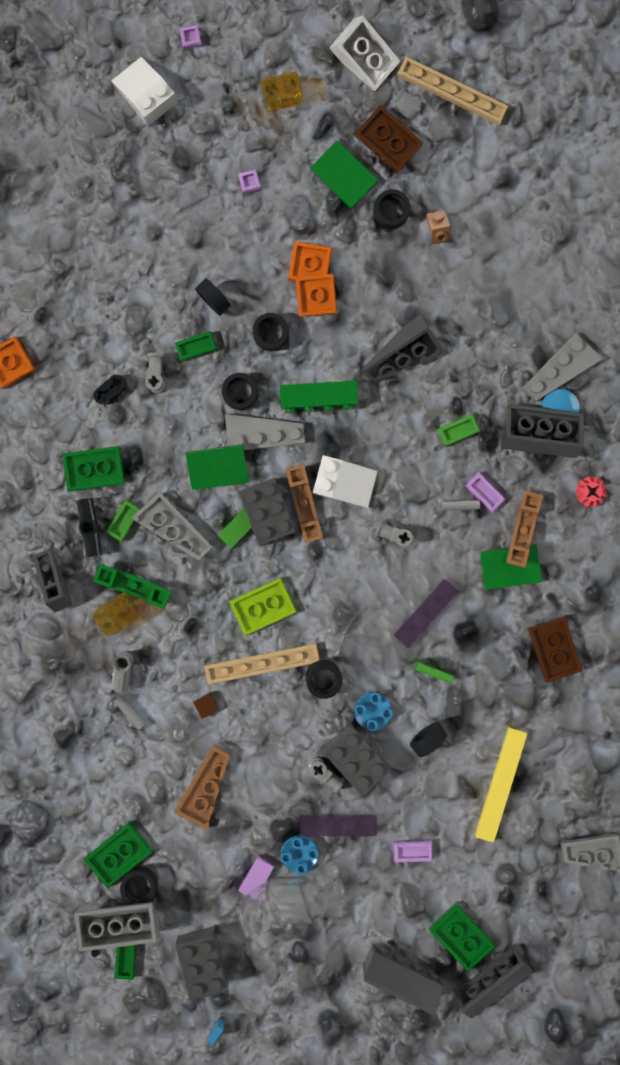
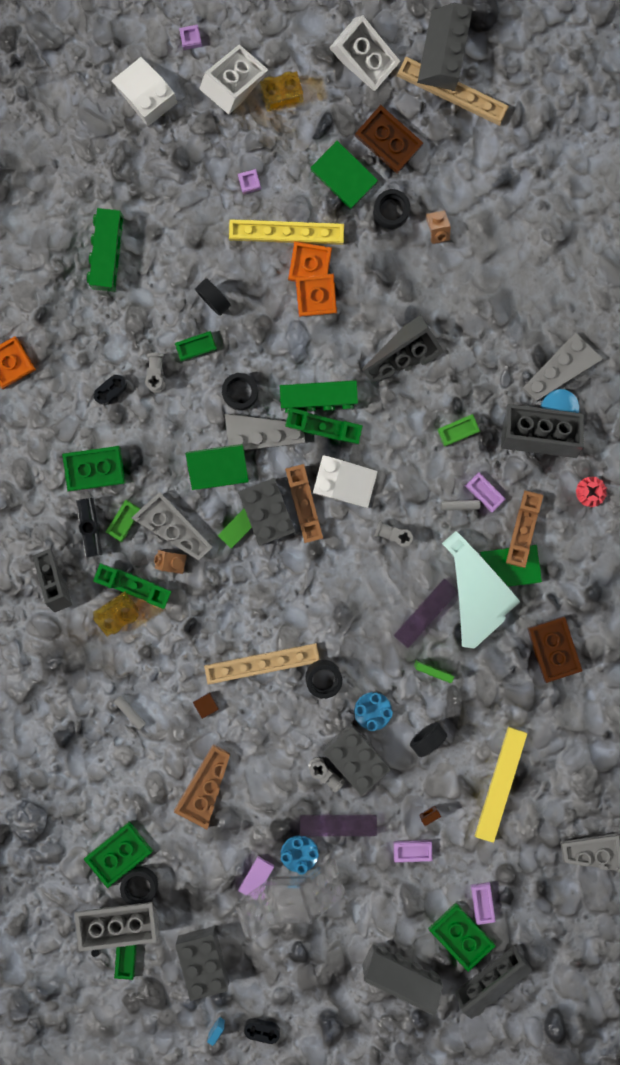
(106, 249): none -> green brick
(121, 673): light grey piece -> none
(170, 562): none -> medium nougat bracket
(232, 79): none -> white slope
(262, 606): lime tile -> none
(262, 1031): none -> black beam
(270, 317): black tyre -> none
(286, 232): none -> light yellow tile
(323, 426): none -> green slope
(430, 815): none -> reddish brown tile
(445, 46): none -> dark grey slope
(481, 593): none -> light aqua panel
(483, 903): none -> lavender tile

